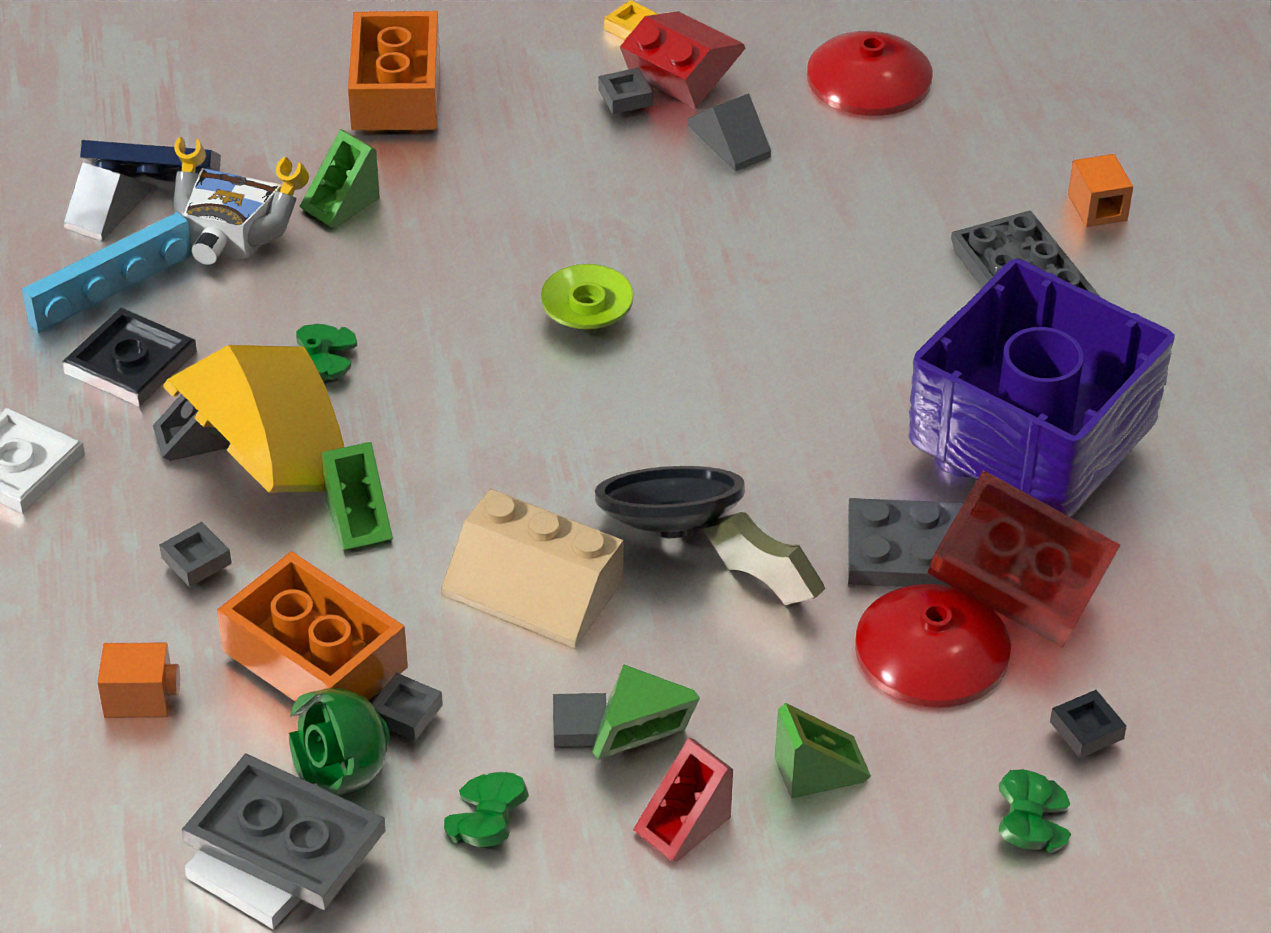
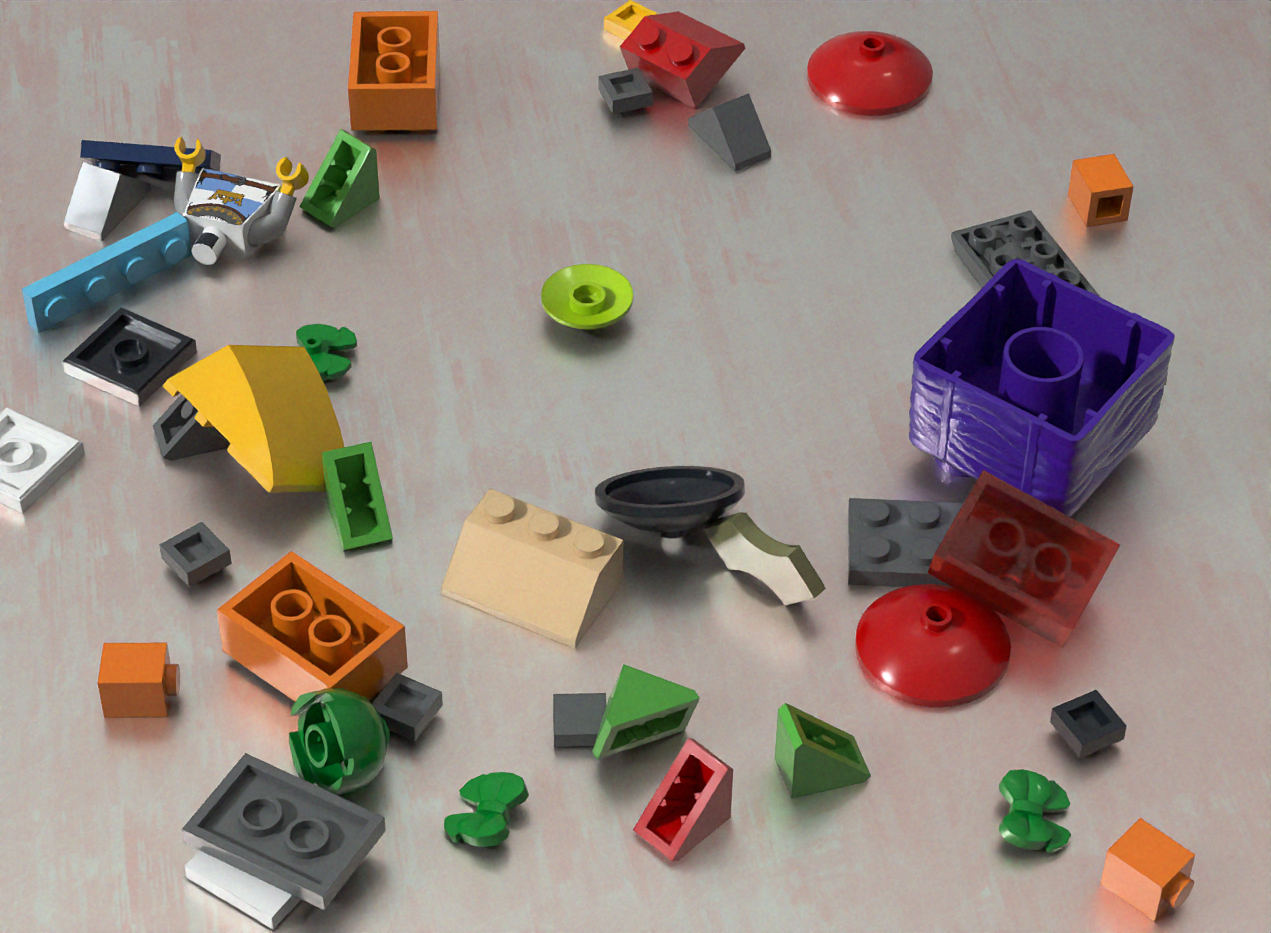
(1148, 870): none -> orange brick

